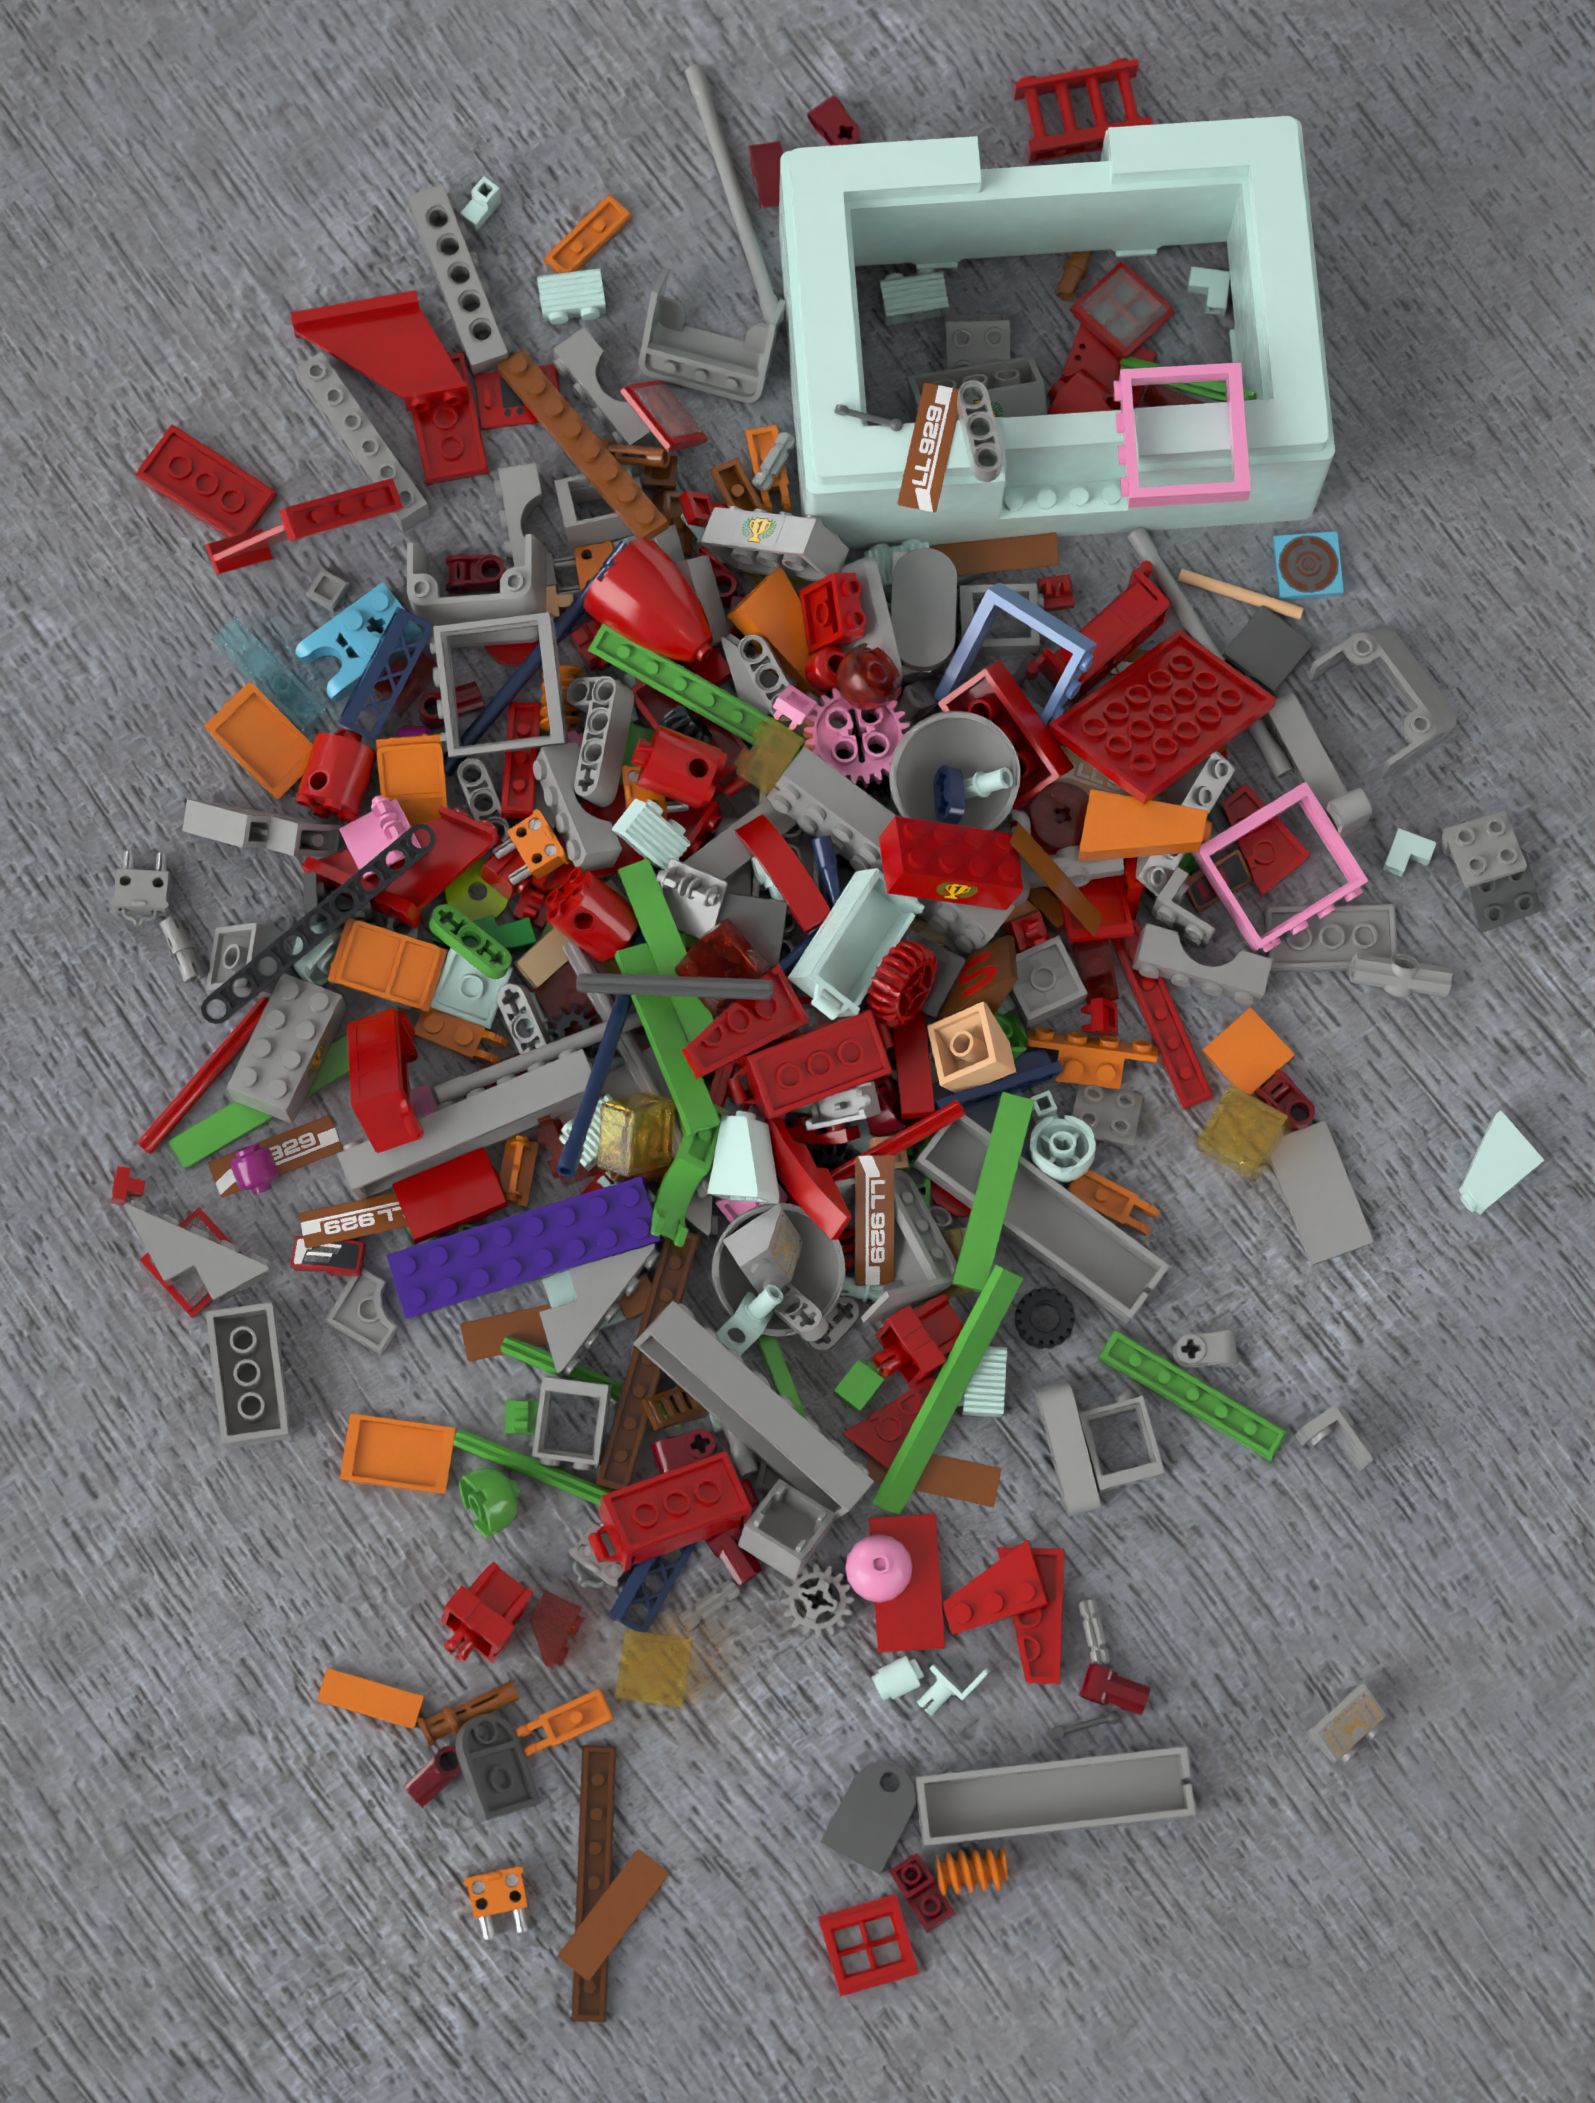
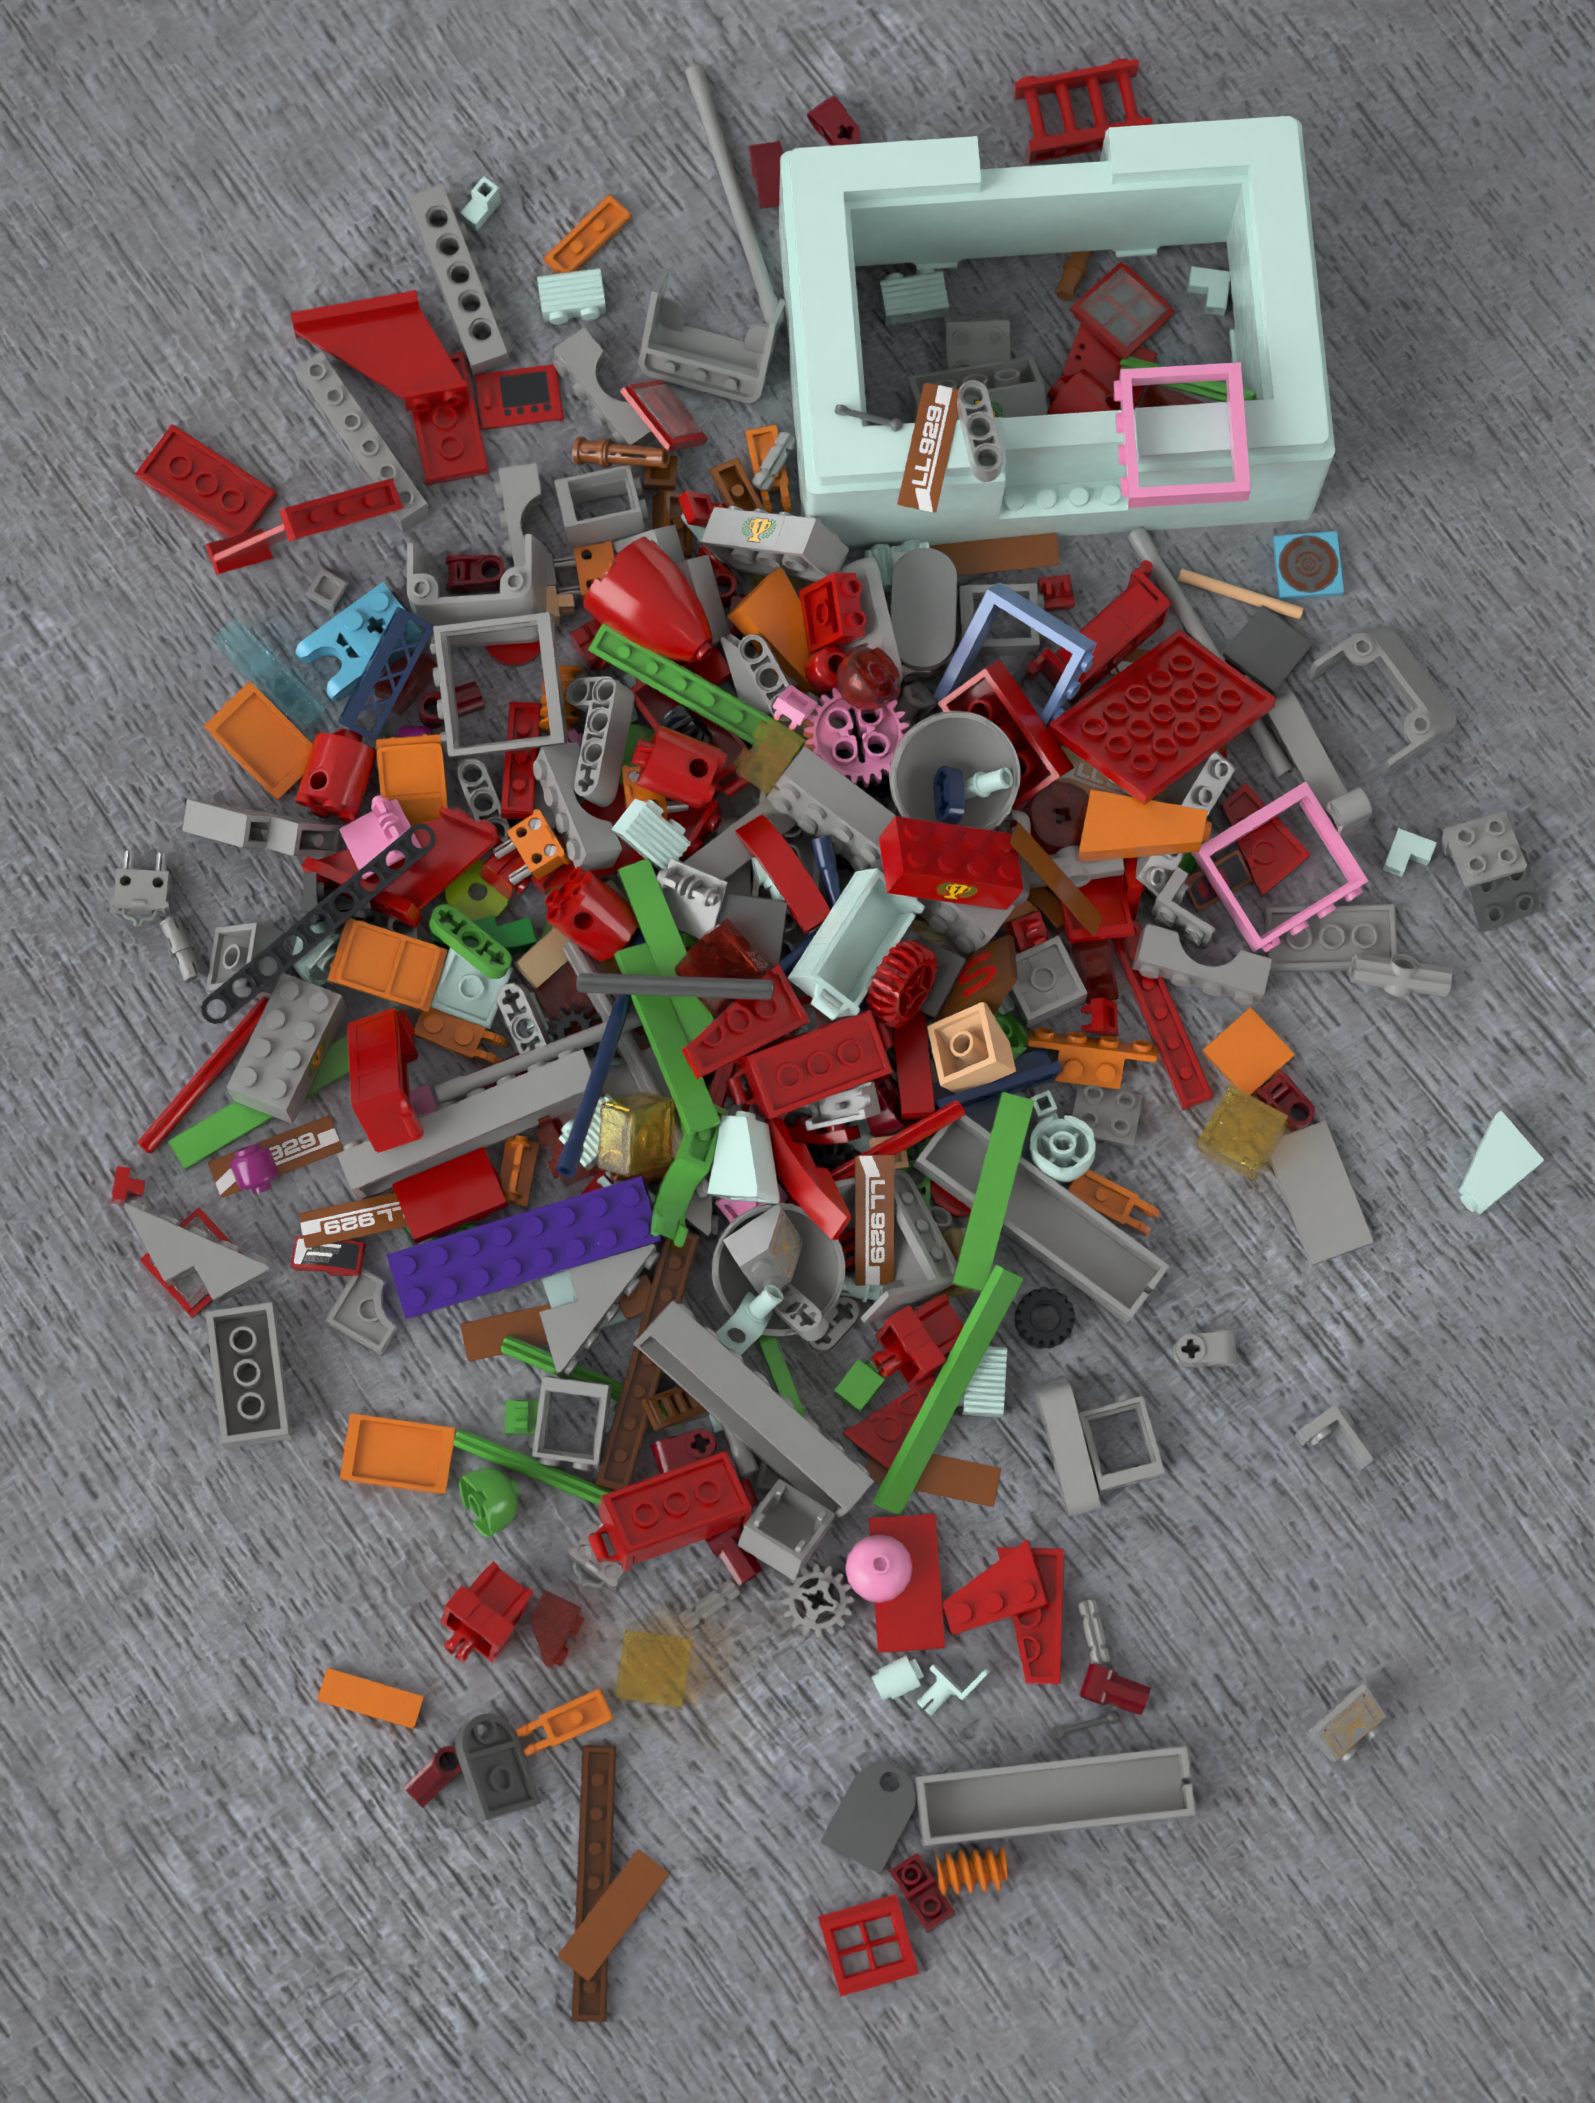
(452, 1719): dark orange pin -> none
(496, 1889): orange piece -> none
(525, 671): dark blue piece -> none
(533, 906): red tile -> none
(582, 446): dark orange plate -> none
(636, 1582): dark blue fence -> none
(1192, 1395): bright green tile -> none

